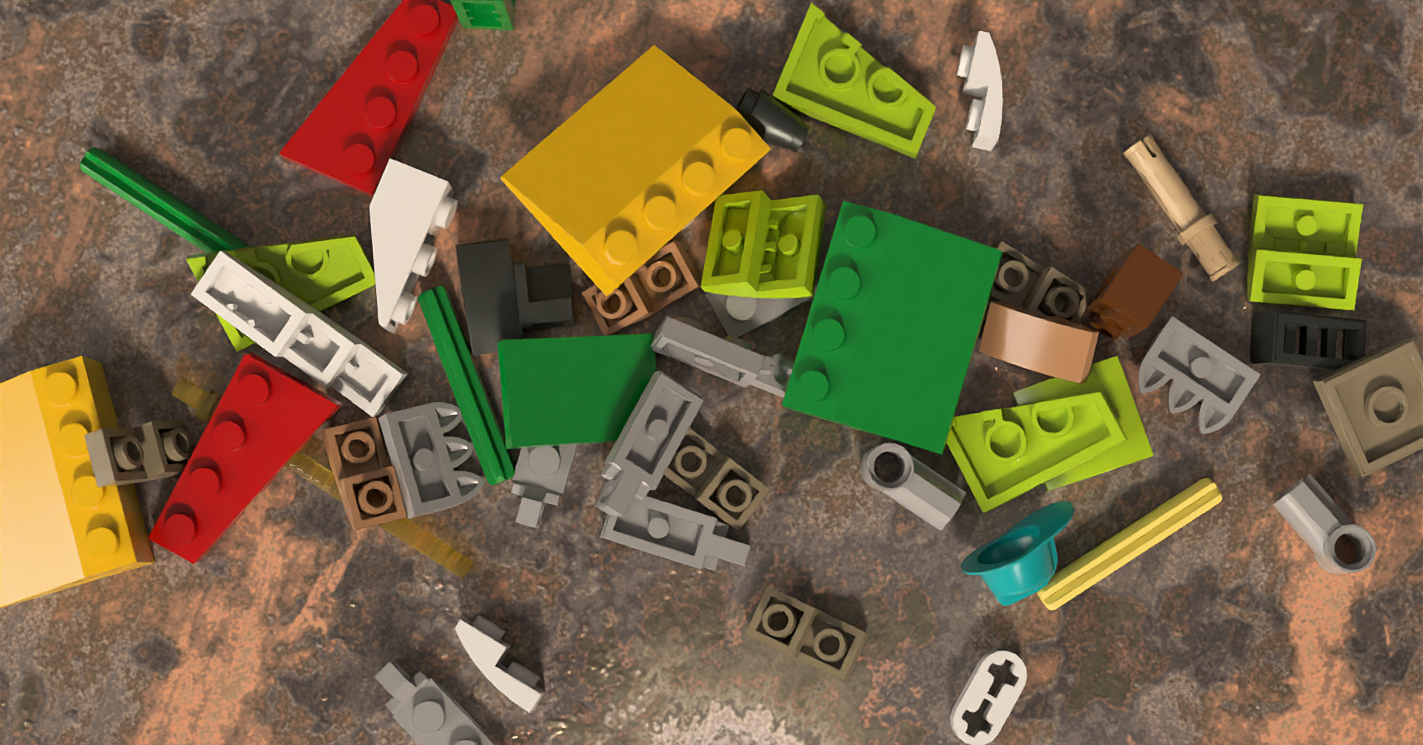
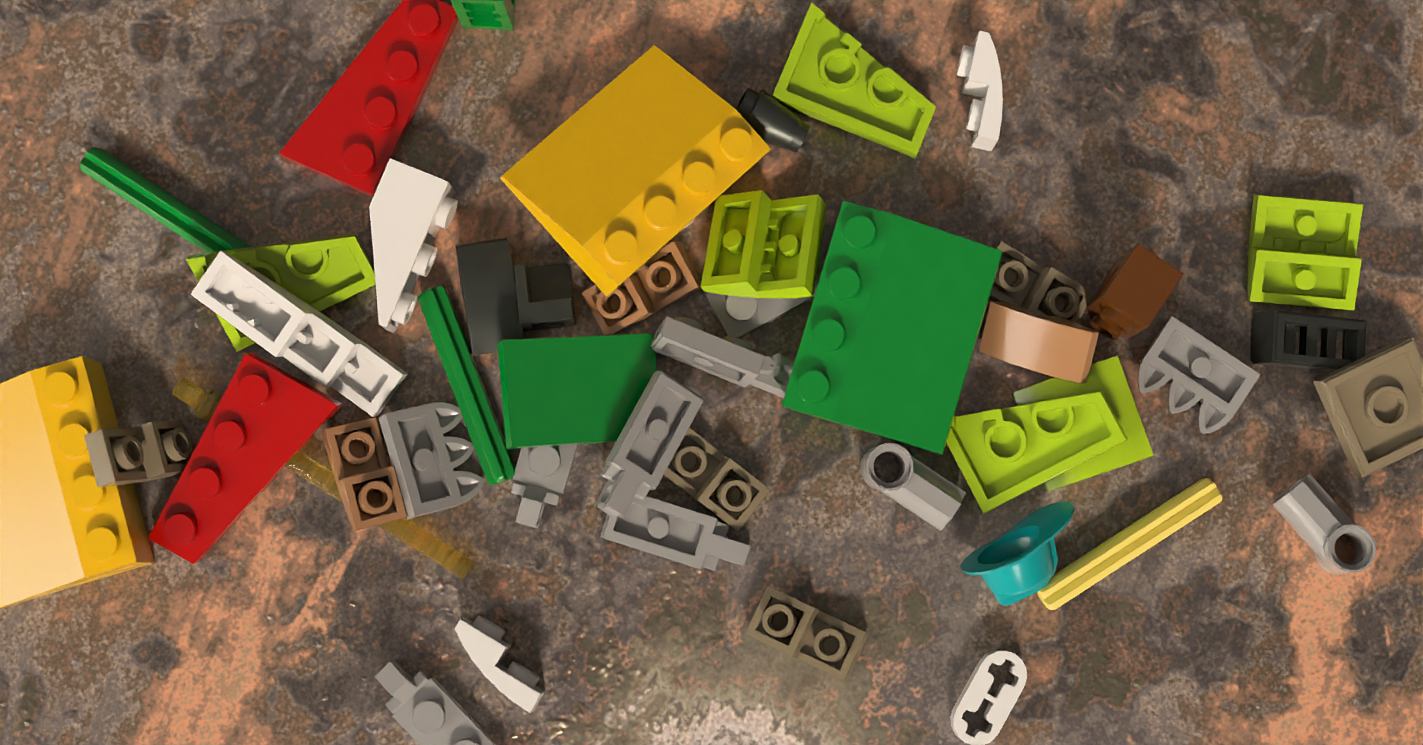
(1187, 216): tan pin -> none

